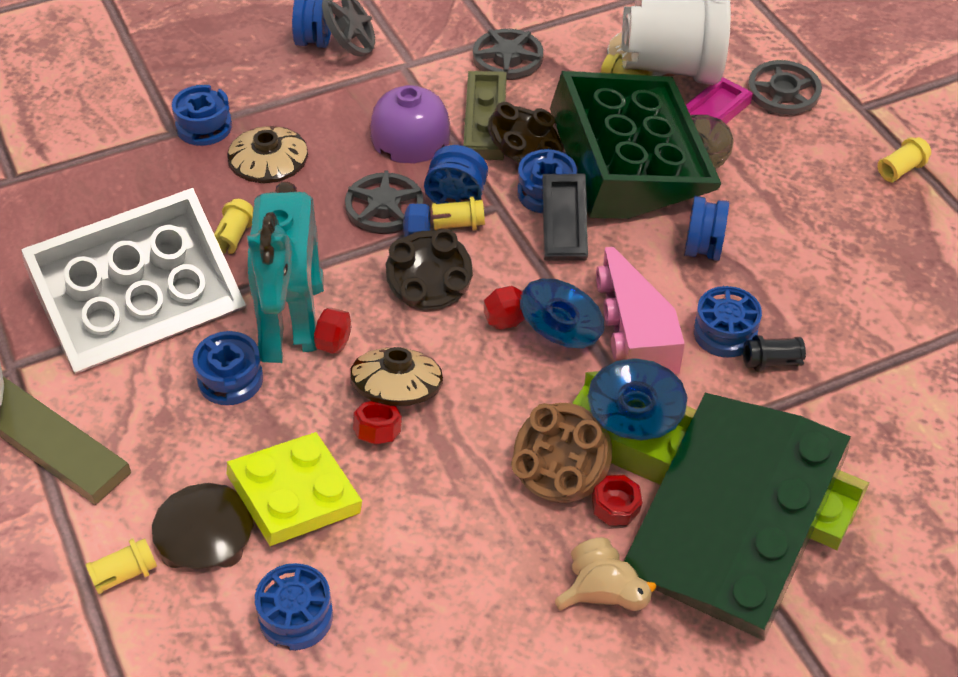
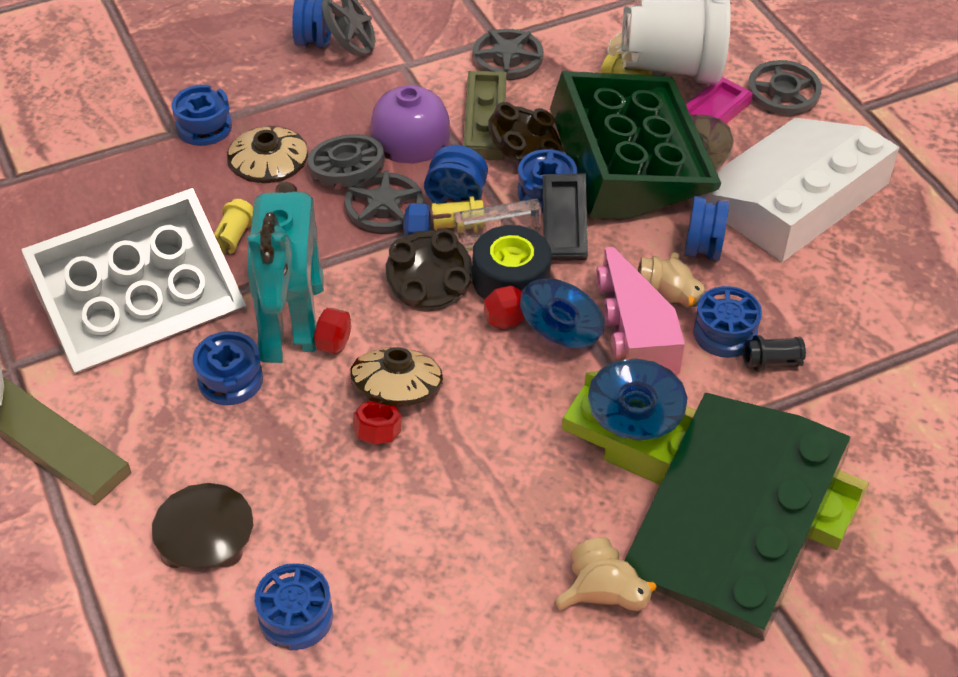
(121, 565): light yellow pin -> none
(293, 488): neon yellow plate -> none
(346, 160): none -> dark grey wheel
(473, 223): none -> clear tile
(509, 258): none -> black wheel
(561, 452): medium nougat tile -> none
(616, 500): red tile -> none
(672, 279): none -> tan animal
(802, 182): none -> white slope
(912, 154): light yellow pin -> none

